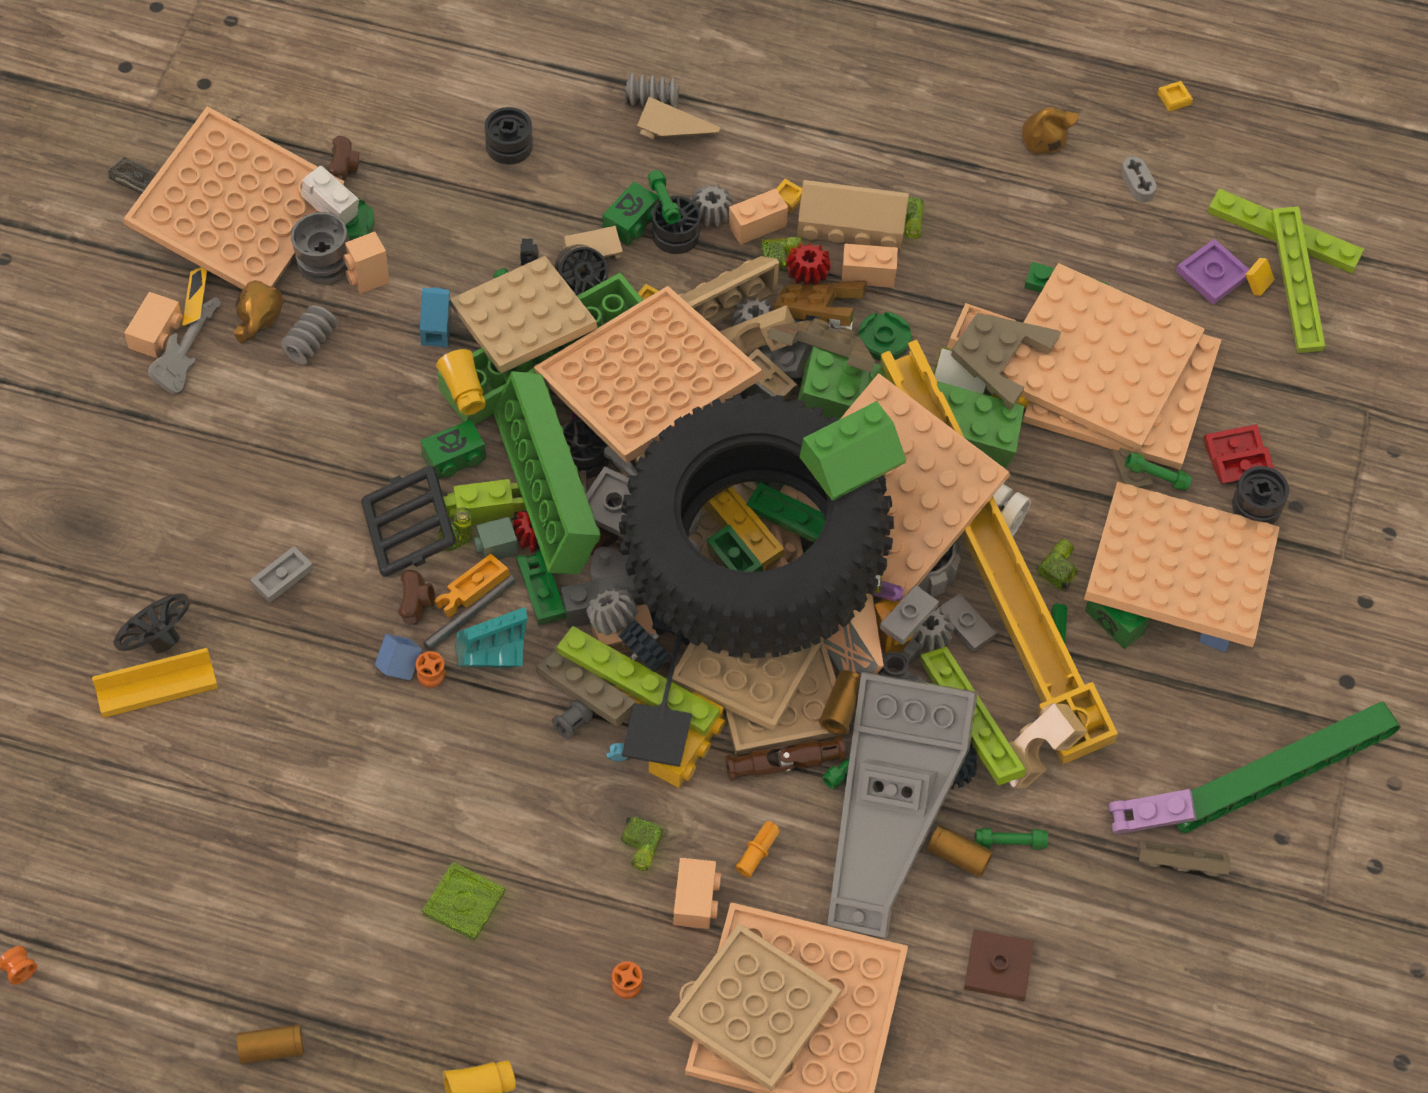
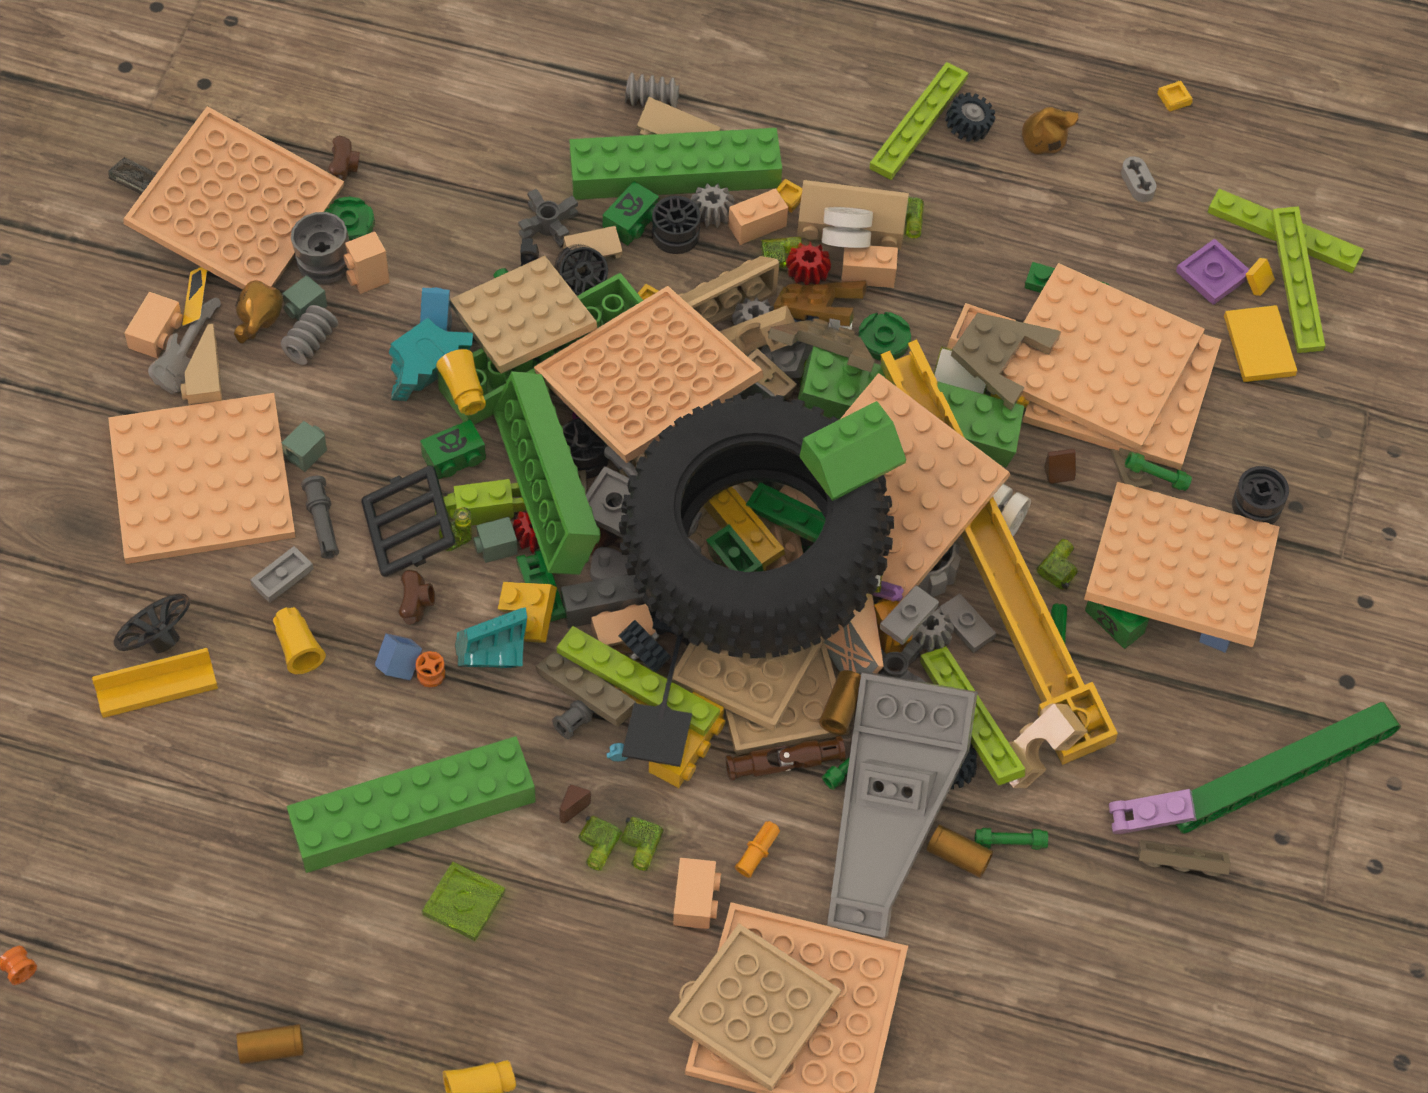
(200, 478): none -> light nougat plate
(203, 372): none -> tan slope
(297, 641): none -> yellow plant
(301, 296): none -> sand green brick
(304, 446): none -> sand green brick
(319, 506): none -> dark grey pin
(329, 195): white brick -> none
(411, 804): none -> bright green brick
(417, 354): none -> teal slope
(467, 614): flat silver bar -> none
(473, 585): light orange plate -> none
(508, 135): black wheel -> none
(538, 603): none -> yellow plate
(547, 217): none -> dark grey pin
(574, 802): none -> reddish brown slope
(602, 838): none -> clear neon green piece
(612, 611): light grey gear -> none
(628, 973): orange wheel -> none
(670, 210): green bar -> none
(675, 162): none -> bright green brick
(846, 227): none -> white wheel
(918, 121): none -> lime plate
(970, 117): none -> black wheel
(999, 965): reddish brown plate -> none
(1061, 466): none -> reddish brown slope
(1236, 451): red slope -> none
(1260, 343): none -> yellow tile

